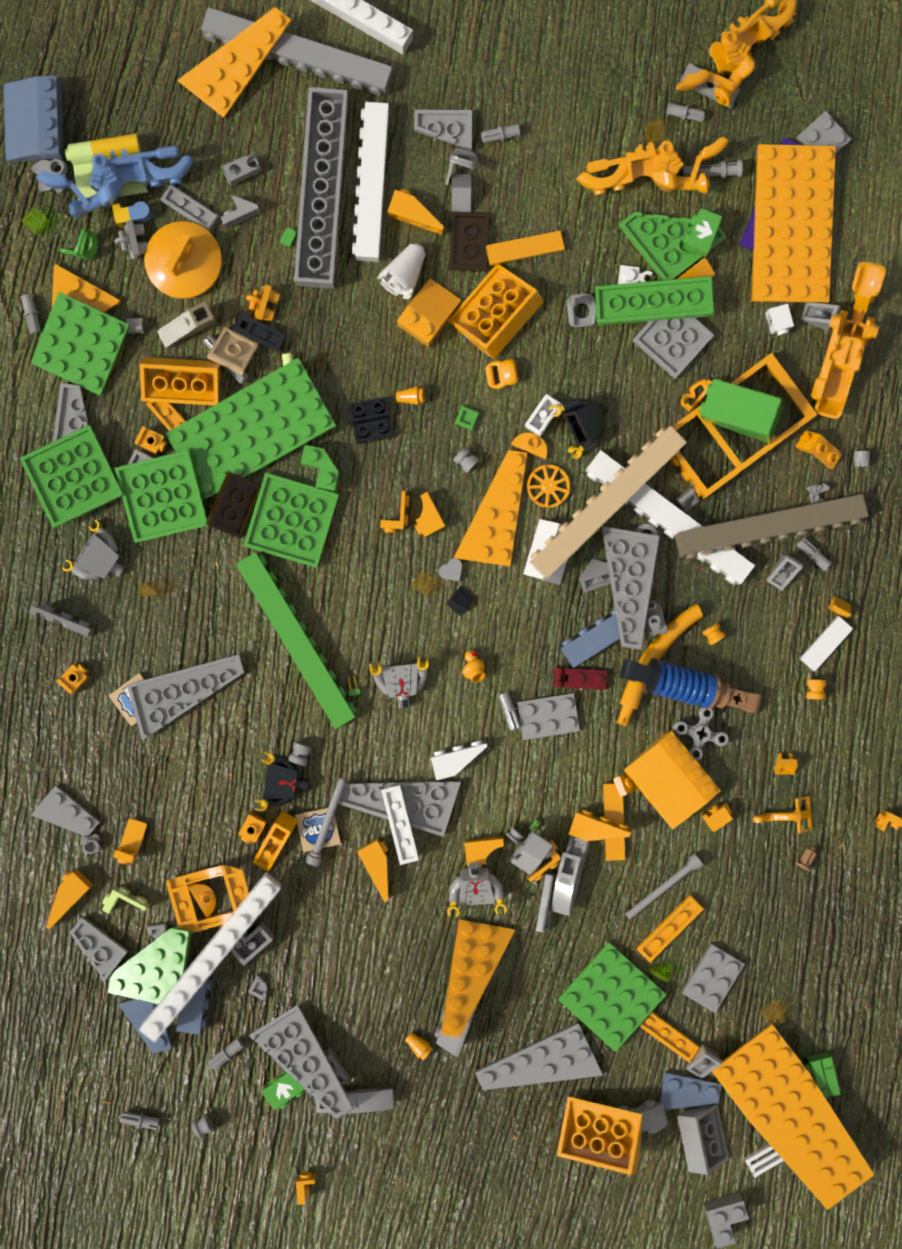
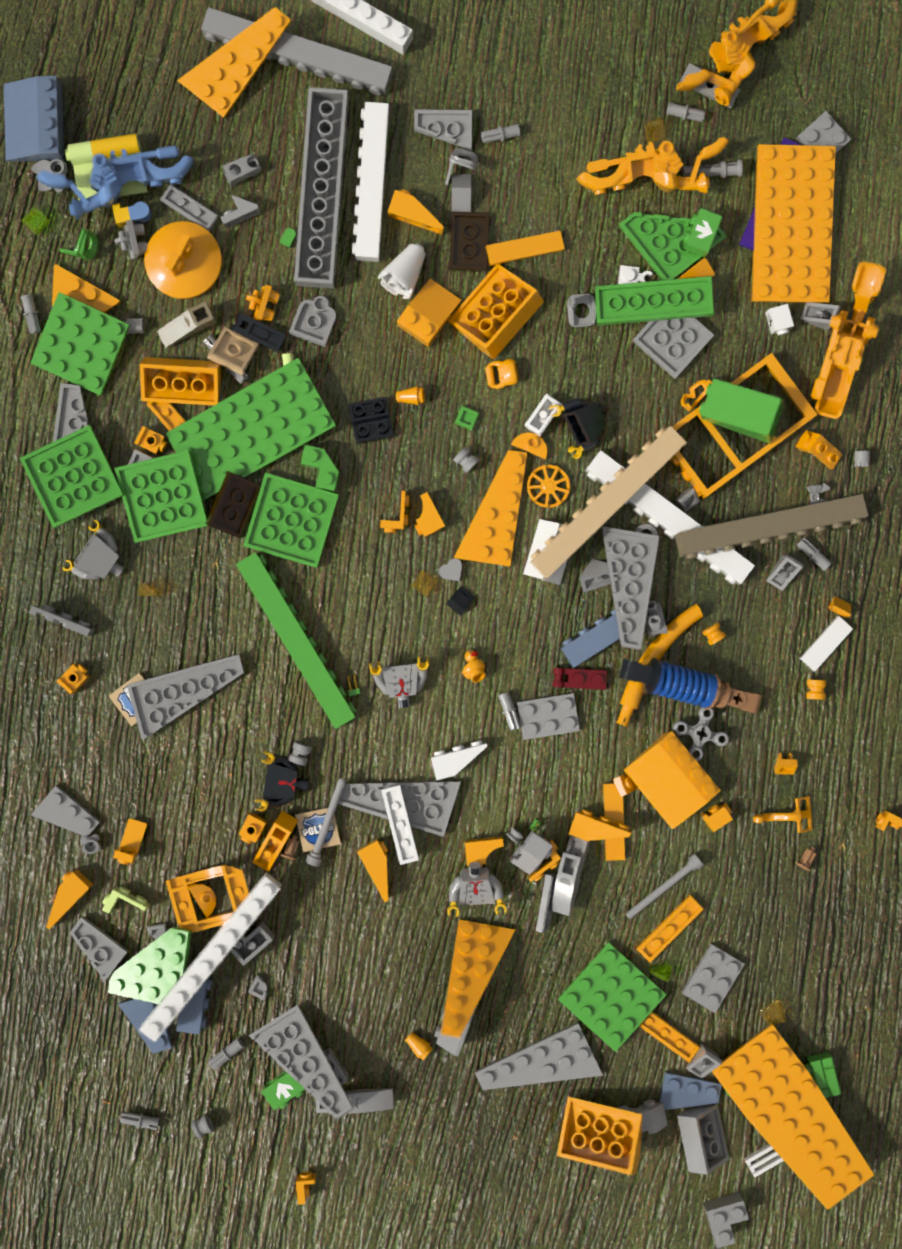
(291, 848): none -> medium nougat piece
(314, 321): none -> light grey plate

